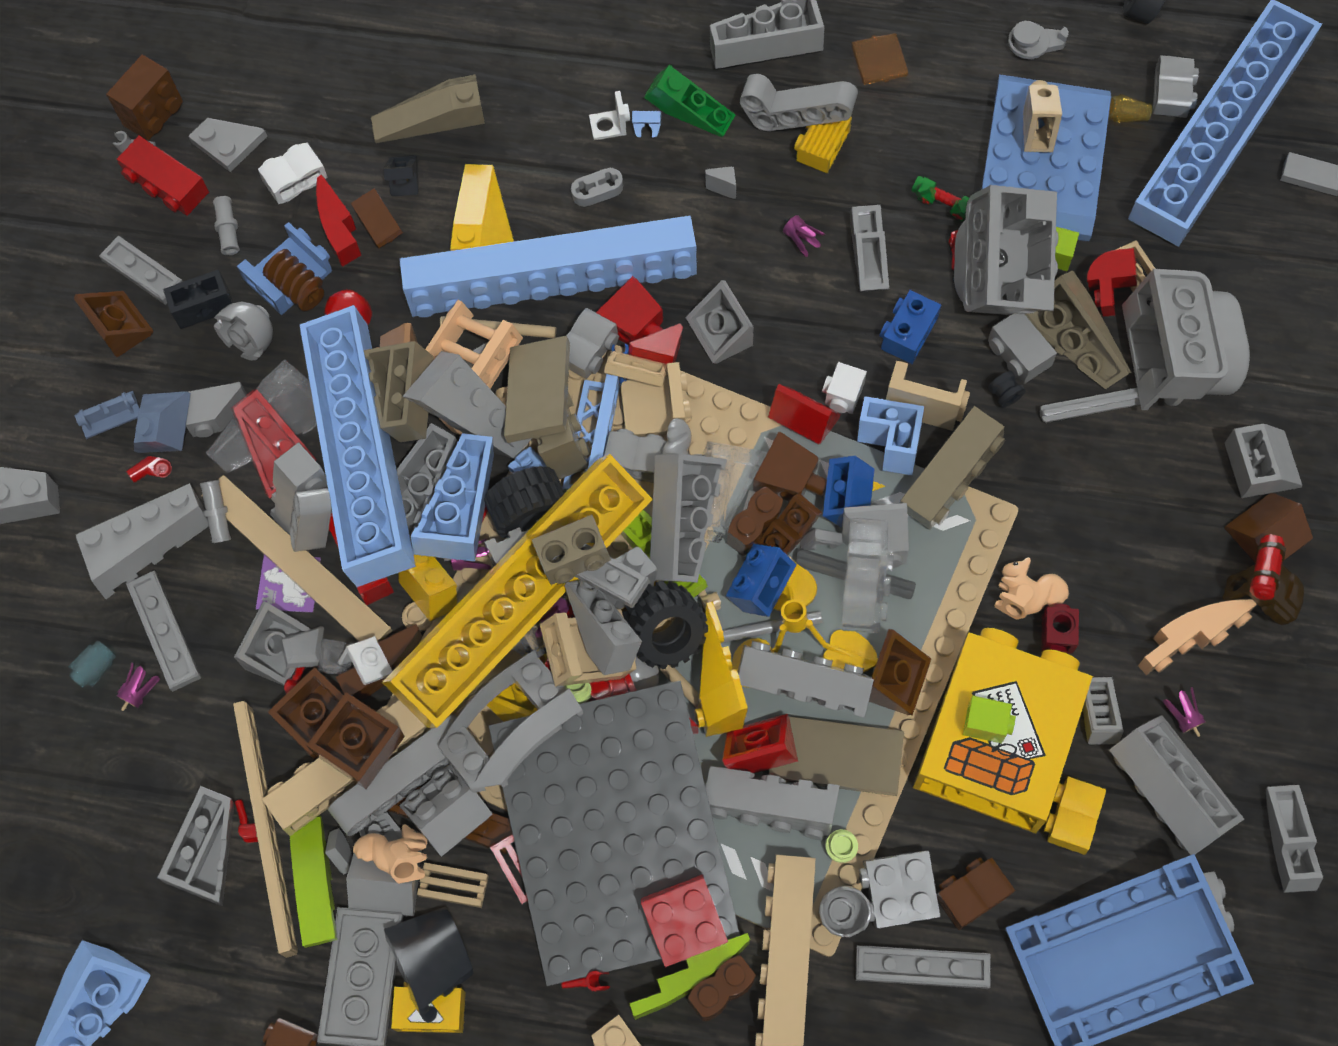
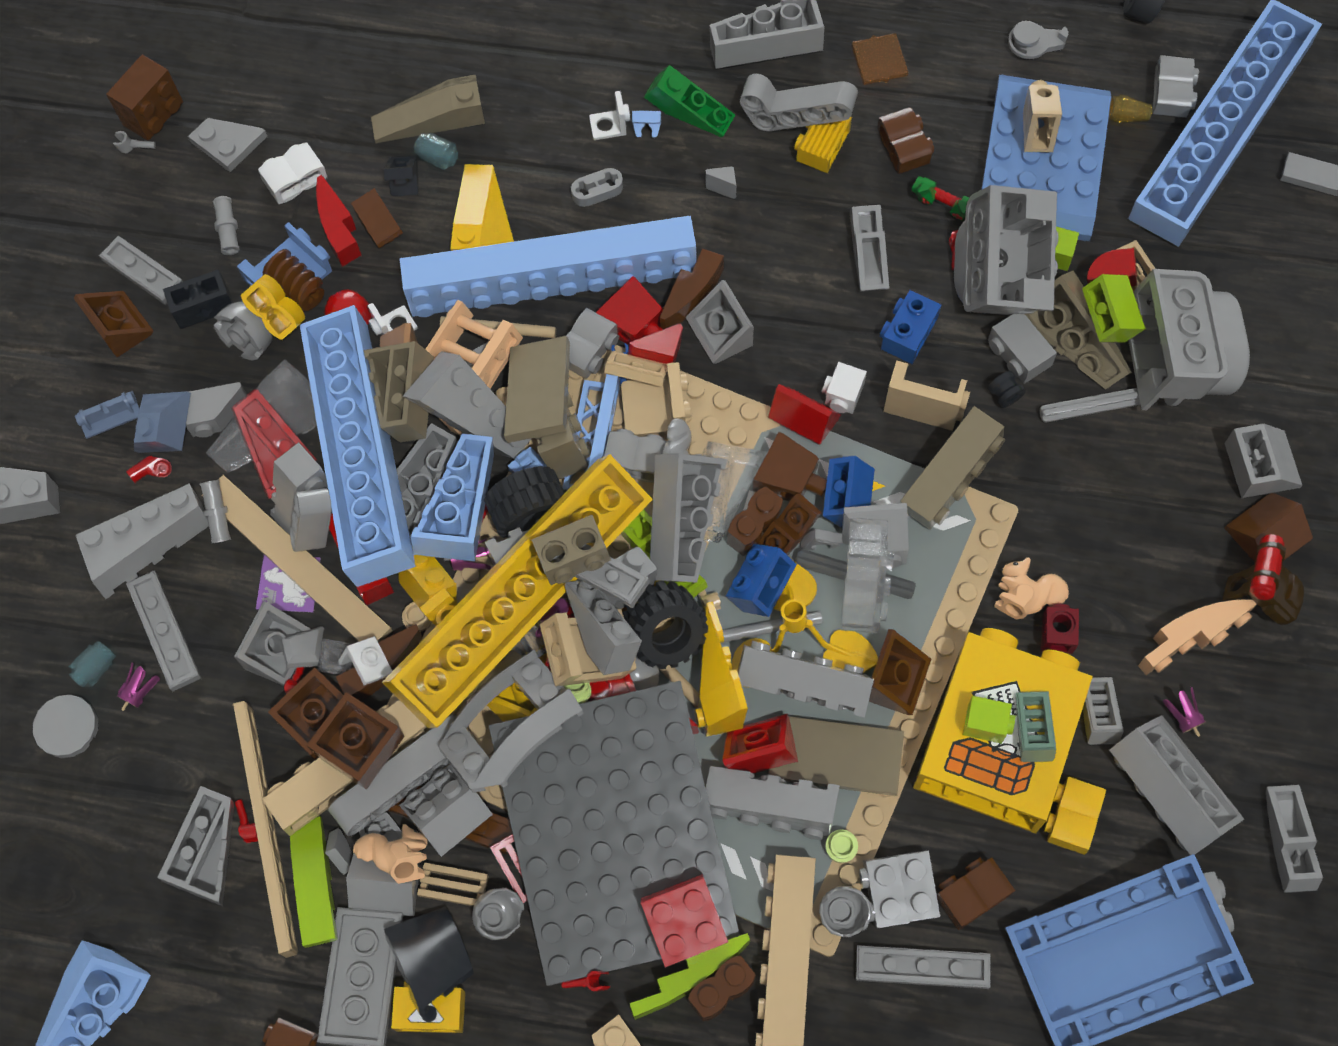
(65, 726): none -> light grey tile
(162, 176): red brick -> none
(268, 301): none -> yellow brick
(381, 325): none -> white bracket
(436, 150): none -> clear light blue brick
(438, 606): none -> yellow tile
(497, 913): none -> light grey hair
(692, 288): none -> reddish brown slope
(798, 228): flat silver piece -> none
(893, 426): light blue brick -> none
(905, 140): none -> reddish brown brick
(1035, 747): none -> sand green slope
(1113, 308): none -> lime brick

